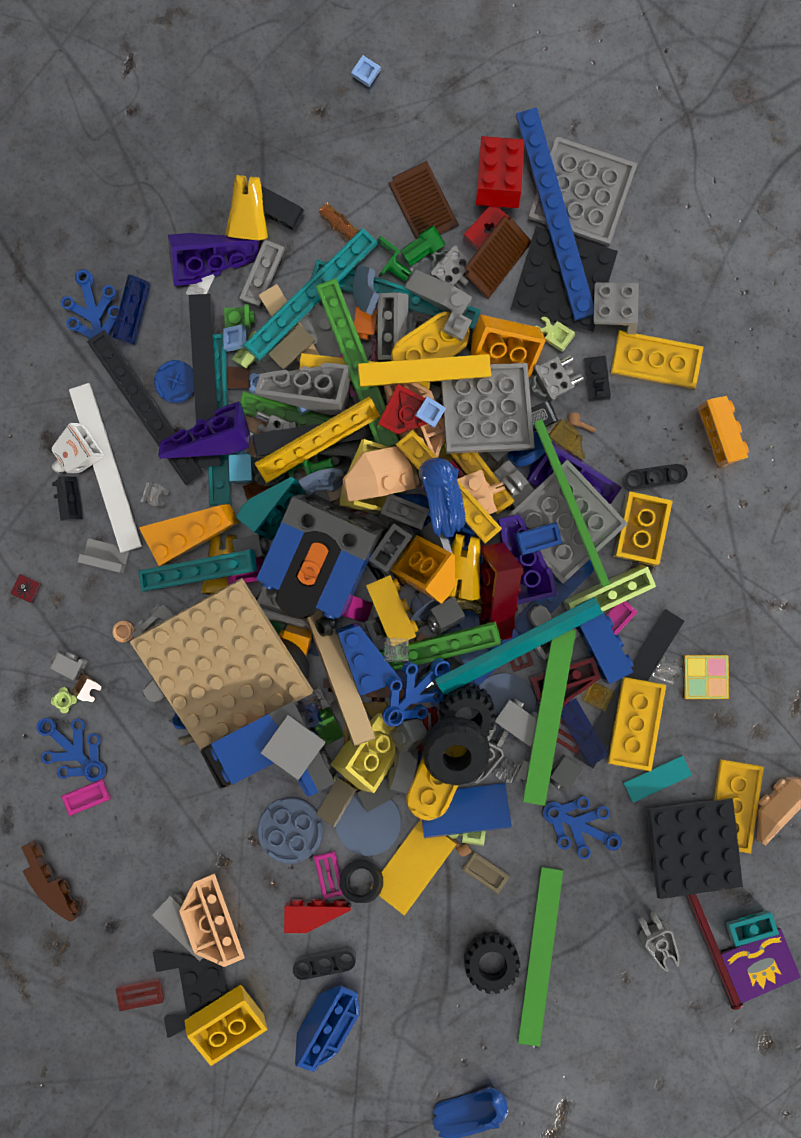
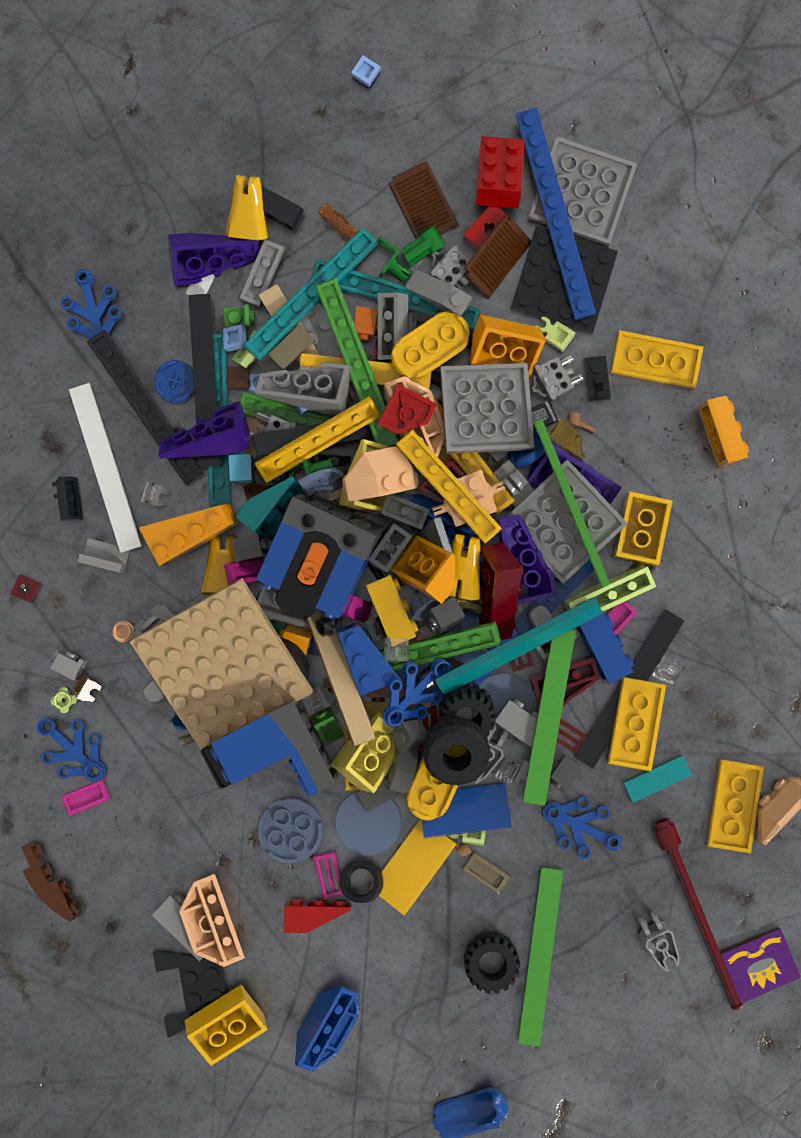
(75, 450): white torso -> none
(120, 998): clear red tile -> none
(130, 309): clear blue tile -> none
(197, 570): teal tile -> none
(293, 747): light grey tile -> none
(314, 715): clear blue tile -> none
(316, 970): black beam -> none
(336, 802): dark tan tile -> none
(363, 289): sand blue tile -> none
(424, 370): yellow tile -> none
(430, 411): light blue plate -> none
(443, 495): blue hair -> none
(456, 325): light grey tile -> none
(538, 538): blue tile -> none
(583, 732): clear blue tile -> none
(599, 696): clear yellow plate -> none
(617, 304): light grey bracket -> none
(664, 473): black beam -> none
(694, 848): black plate -> none
(706, 676): tile -> none
(751, 928): teal brick -> none

